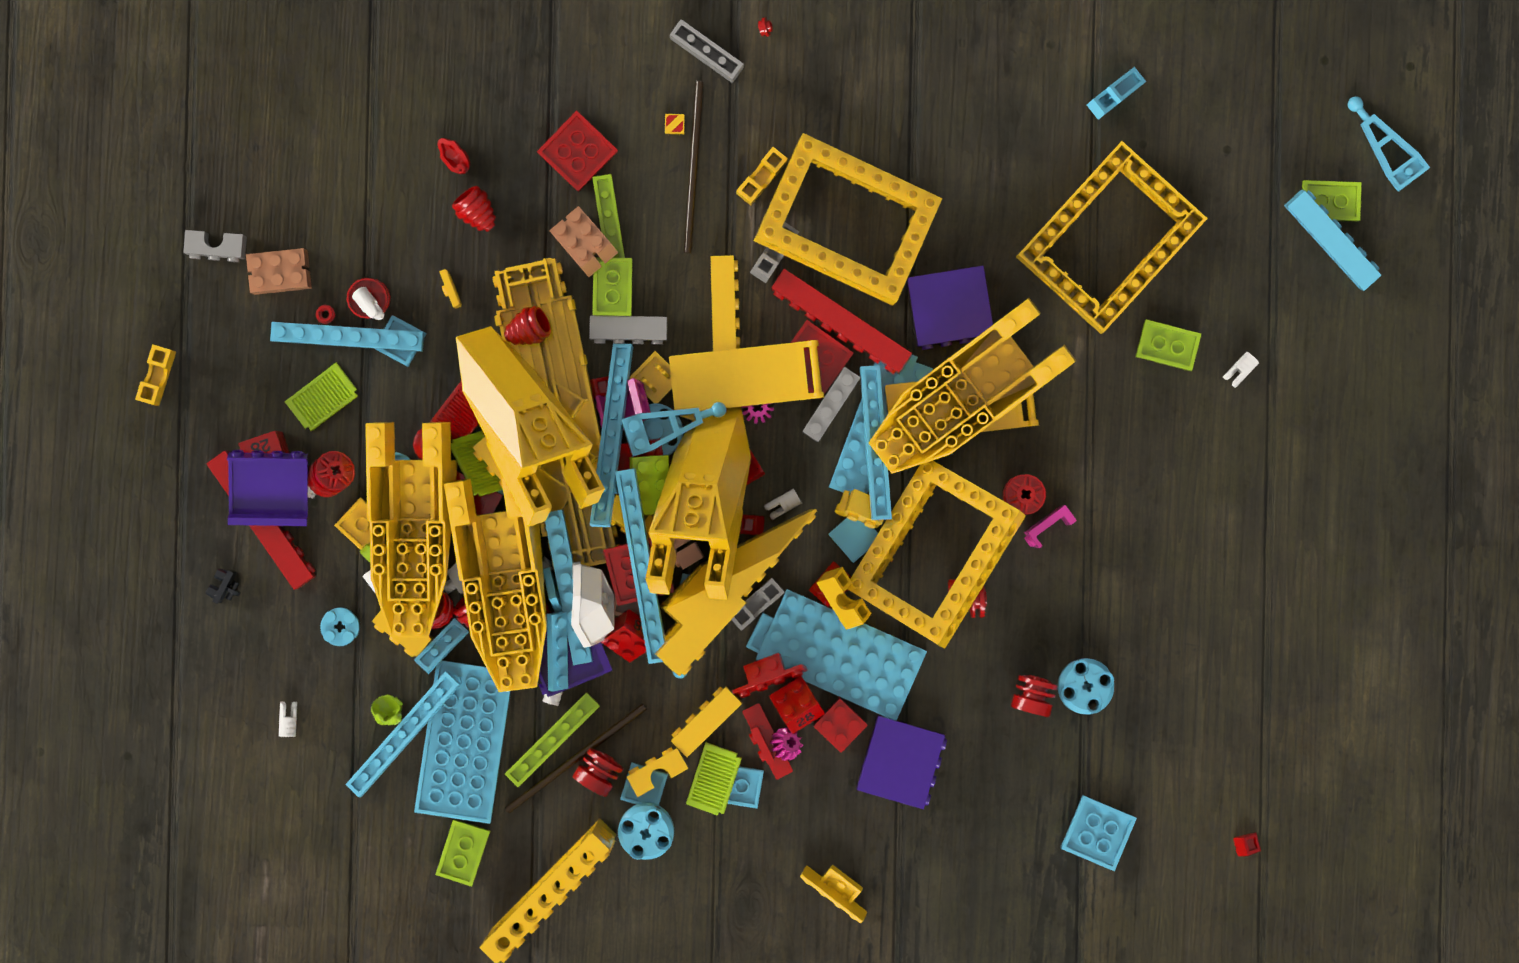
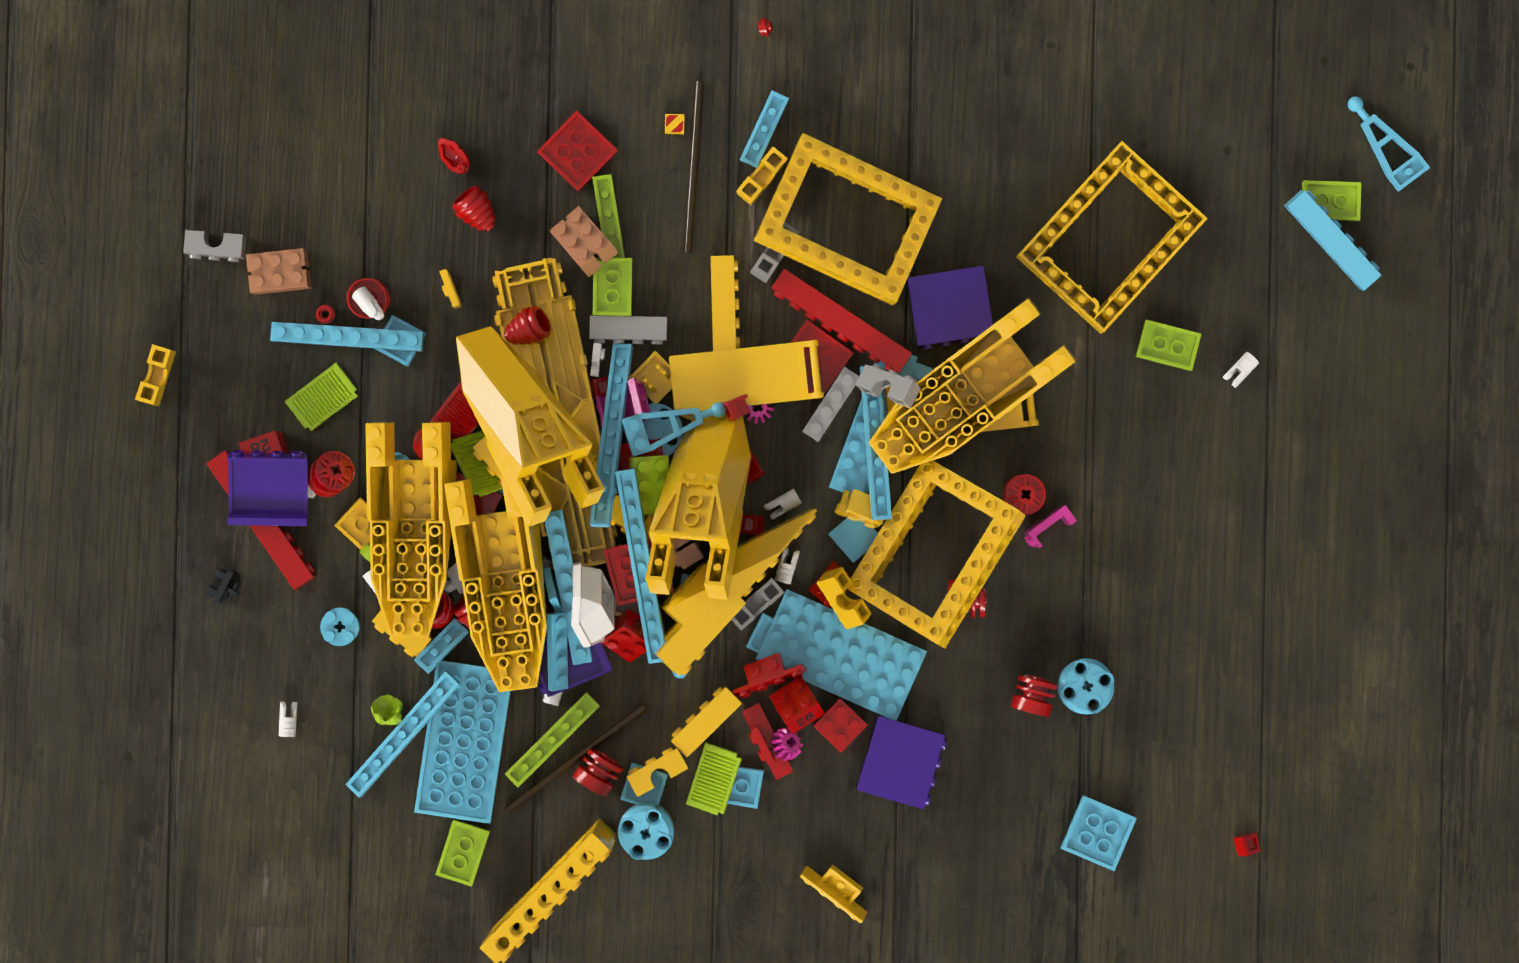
(597, 356): none -> white plate
(706, 51): light grey brick -> none
(736, 407): none -> red panel
(764, 129): none -> medium azure plate
(784, 570): none -> white hinge
(875, 379): none -> light grey arch
(1116, 93): medium azure slope -> none

